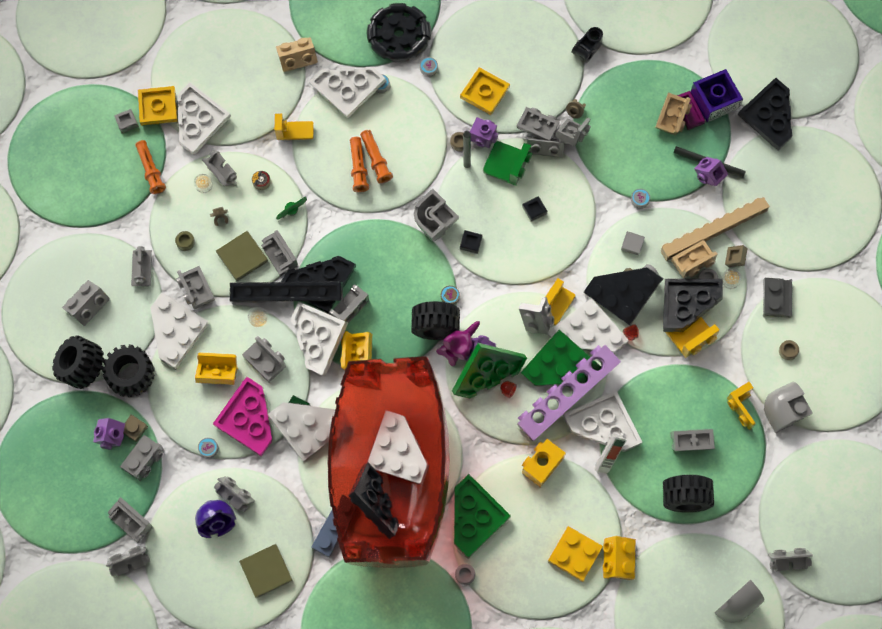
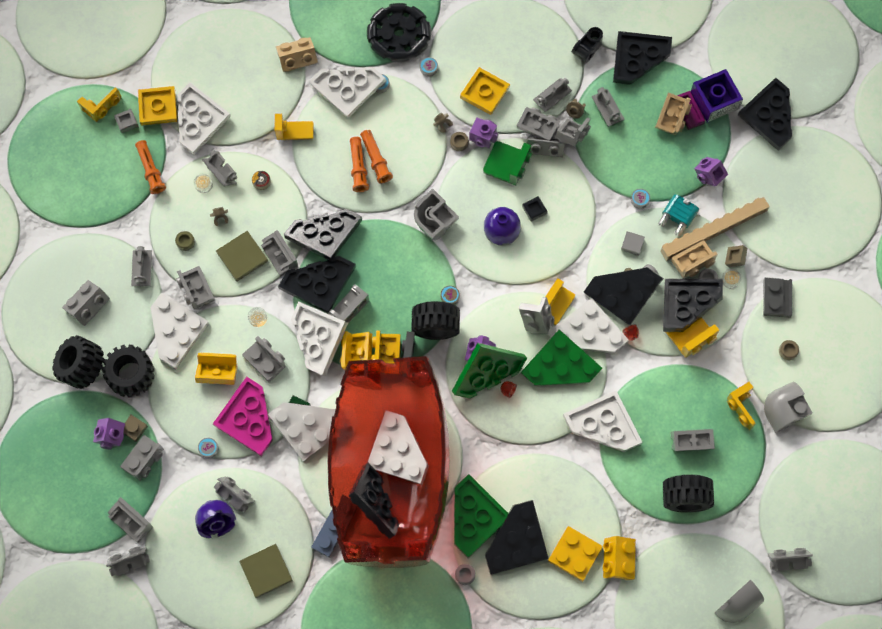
(99, 111): none -> yellow bracket
(286, 291): black tile -> none
(291, 208): green piece -> none
(324, 233): none -> plate
(386, 346): none -> yellow bracket
(408, 344): none -> dark grey plate
(440, 119): none -> dark tan plate
(458, 344): magenta animal -> none
(466, 149): pearl dark grey bar -> none
(471, 242): black tile -> none
(502, 225): none -> dark purple cylinder
(517, 540): none -> black plate
(539, 473): yellow brick -> none
(553, 94): none -> light grey hinge
(607, 107): none -> light grey hinge
(608, 363): lavender brick -> none
(610, 453): slope -> none
(638, 55): none -> black plate
(679, 211): none -> teal piece
(697, 157): pearl dark grey bar -> none

